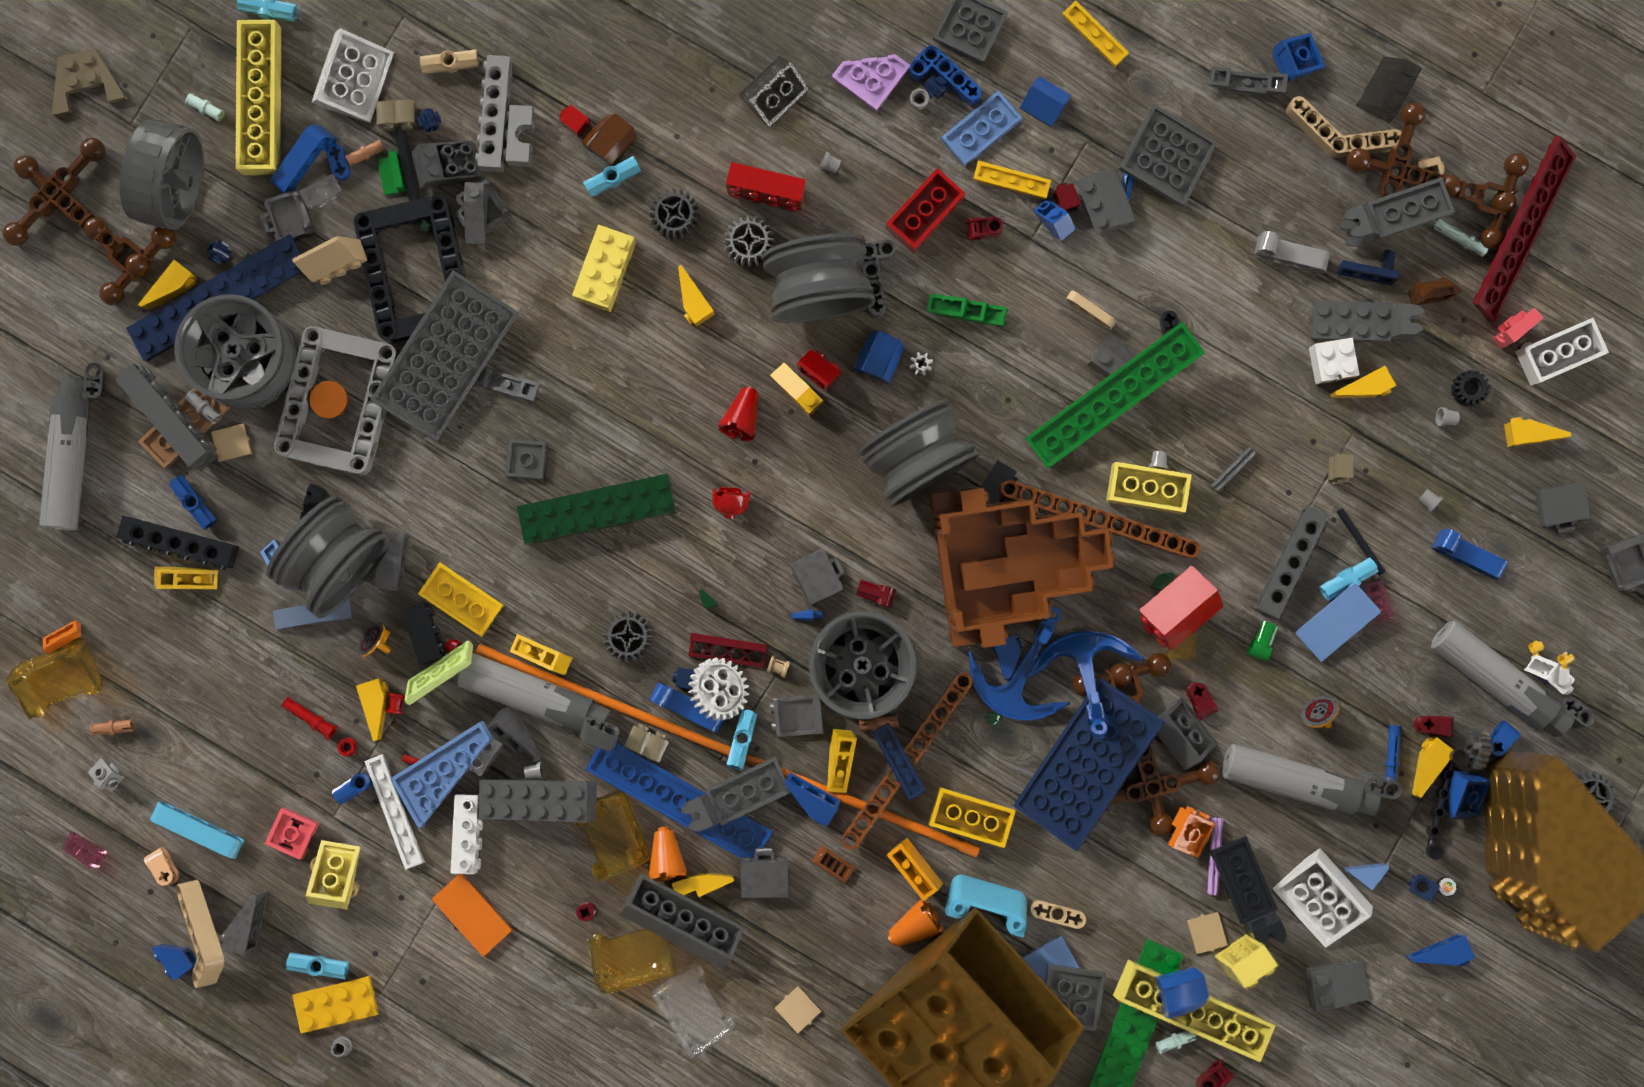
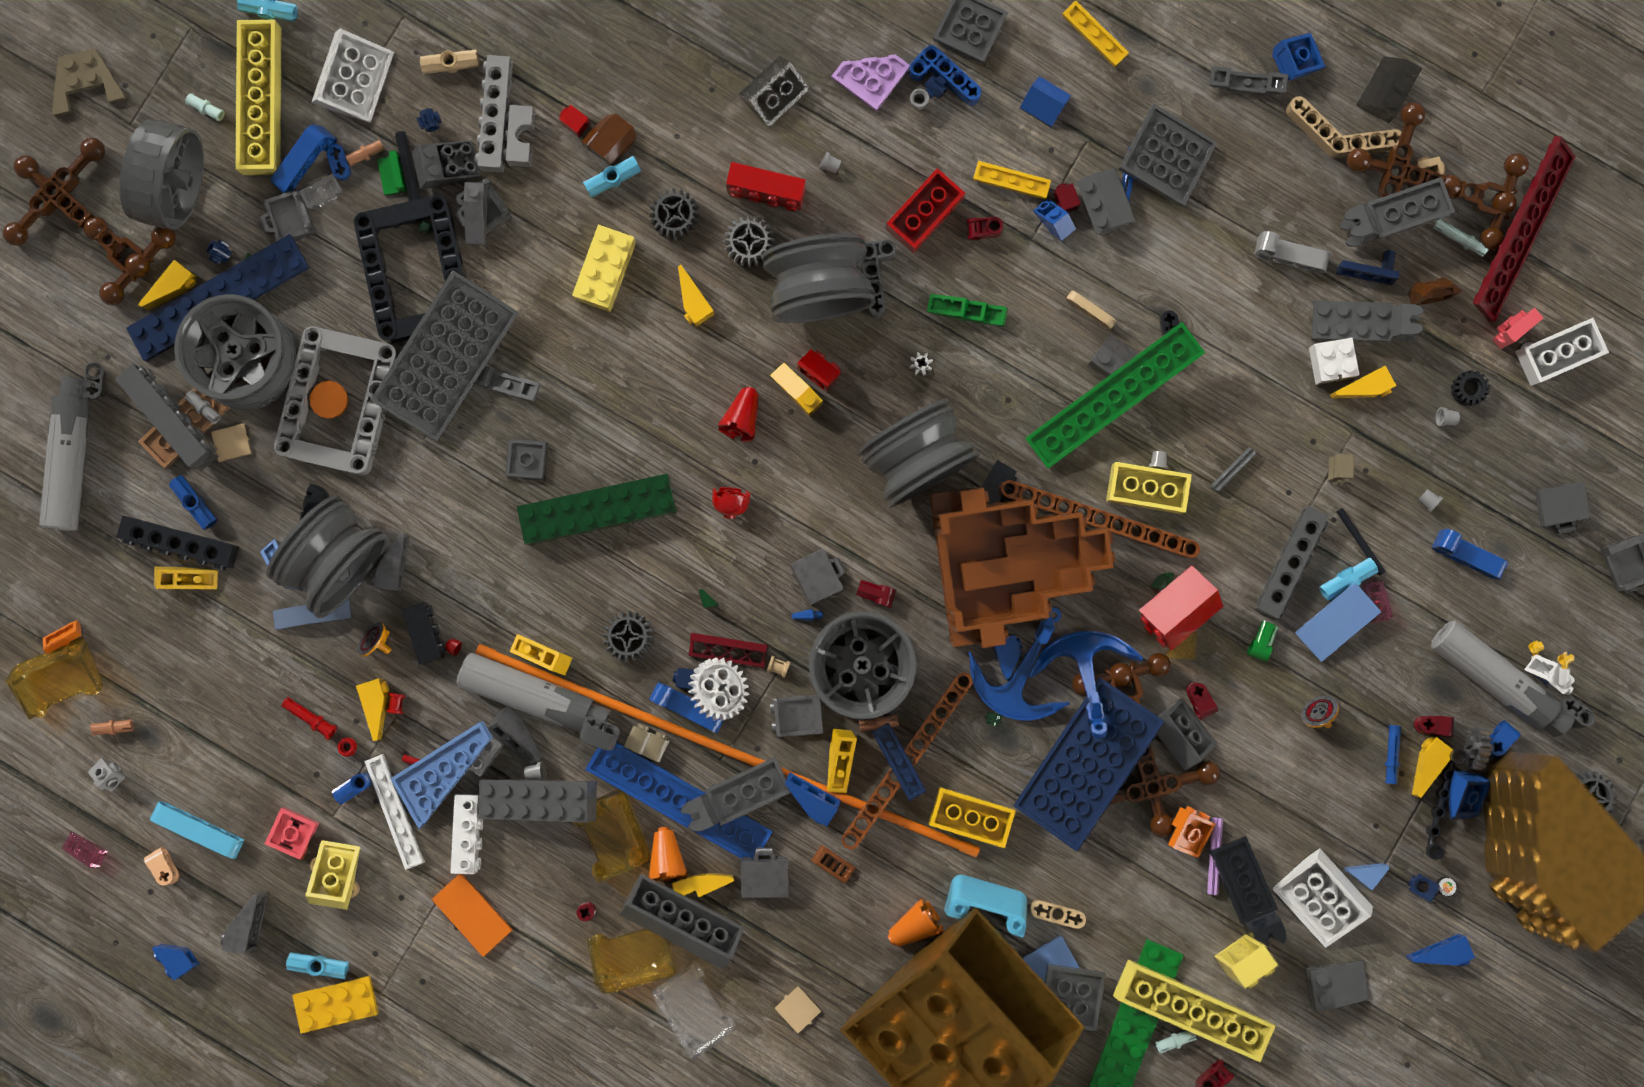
(202, 933): tan beam -> none
(331, 259): tan slope -> none
(346, 1042): light grey piece -> none
(397, 114): dark tan brick -> none
(439, 672): yellowish green tile -> none
(460, 599): yellow plate -> none
(738, 750): medium azure piece -> none
(880, 356): blue slope -> none
(915, 869): light orange brick -> none
(981, 128): medium blue tile -> none
(1182, 992): blue slope -> none
(1207, 932): tan piece -> none
(1307, 782): light grey piece -> none
(1530, 431): yellow slope -> none

